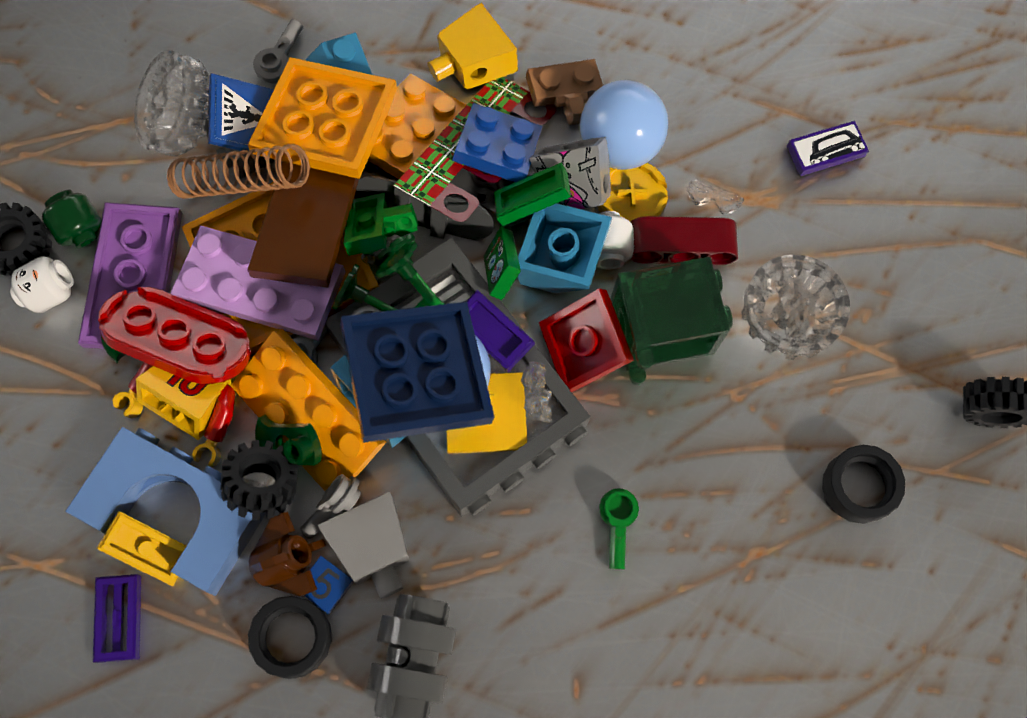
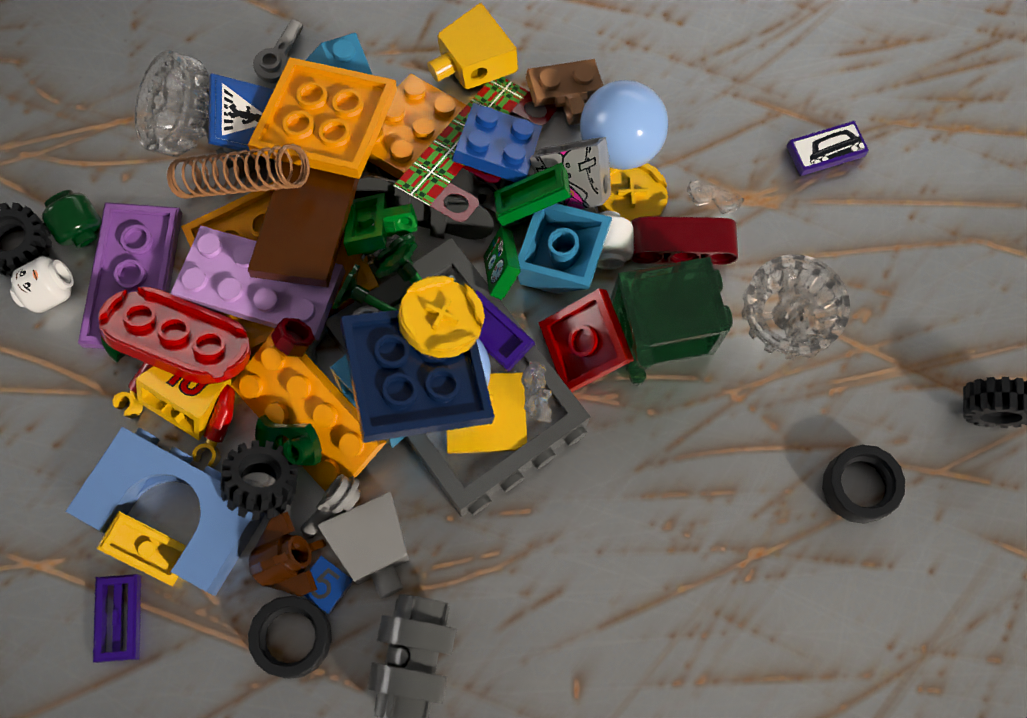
(292, 337): none -> dark red tile
(440, 317): none -> yellow tile
(618, 510): green plate -> none

